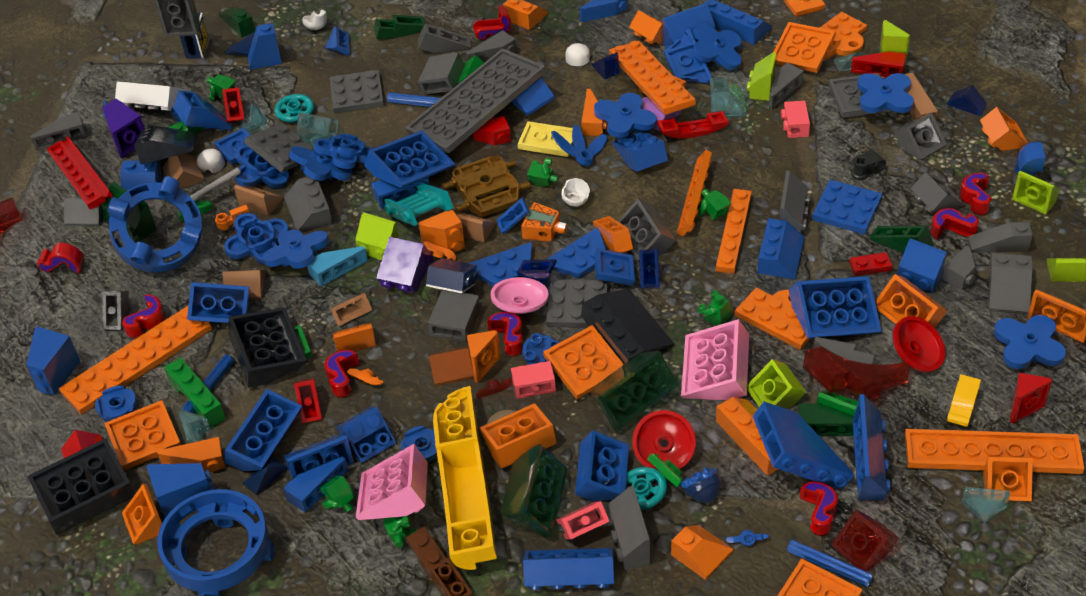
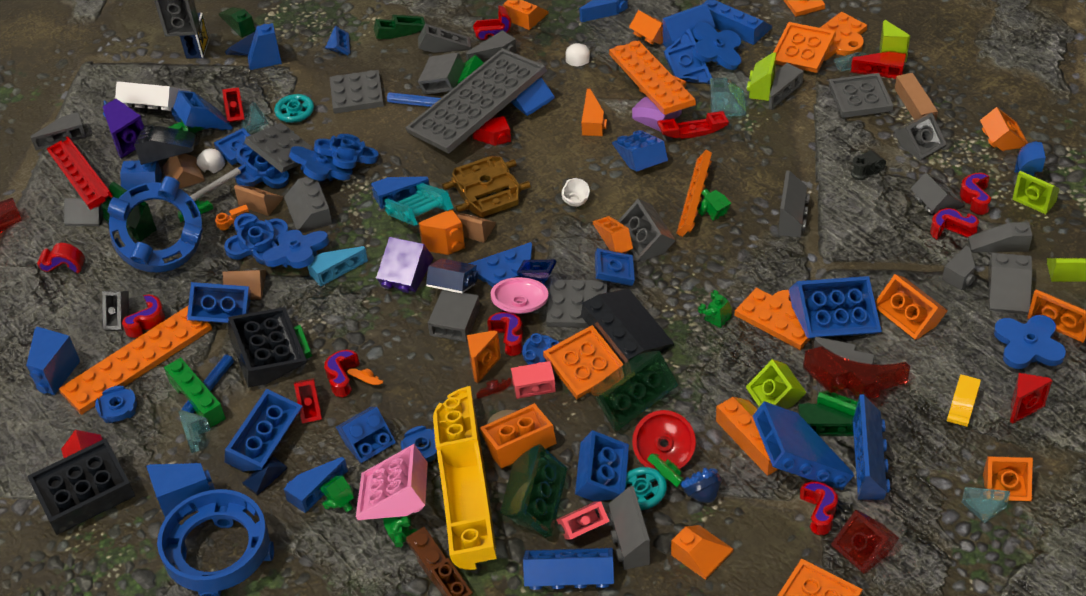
(141, 434): orange plate -> none
(142, 516): orange slope -> none
(206, 452): orange slope -> none
(217, 84): green piece -> none
(315, 21): white hair -> none
(315, 127): clear light blue slope -> none
(319, 454): blue slope -> none
(351, 309): medium nougat slope -> none
(354, 338): orange slope -> none
(374, 234): lime slope -> none
(407, 160): blue slope -> none
(439, 251): orange piece -> none
(450, 366): dark orange slope -> none
(512, 215): blue slope -> none
(538, 138): light yellow plate -> none
(540, 174): green piece -> none
(542, 223): orange torso -> none
(579, 256): blue wing -> none
(583, 155): blue plant -> none
(607, 66): clear blue slope -> none
(624, 115): blue plant -> none
(649, 268): clear blue slope -> none
(716, 363): bright pink slope -> none
(733, 231): orange plate -> none
(746, 538): blue piece -> none
(780, 249): blue slope -> none
(796, 119): coral brick -> none
(830, 562): blue axle -> none
(847, 206): blue plate -> none
(870, 264): red plate -> none
(885, 93): blue plant -> none
(898, 236): dark green slope -> none
(918, 344): red dish -> none
(922, 265): blue slope -> none
(968, 100): clear blue slope -> none
(970, 449): orange plate -> none

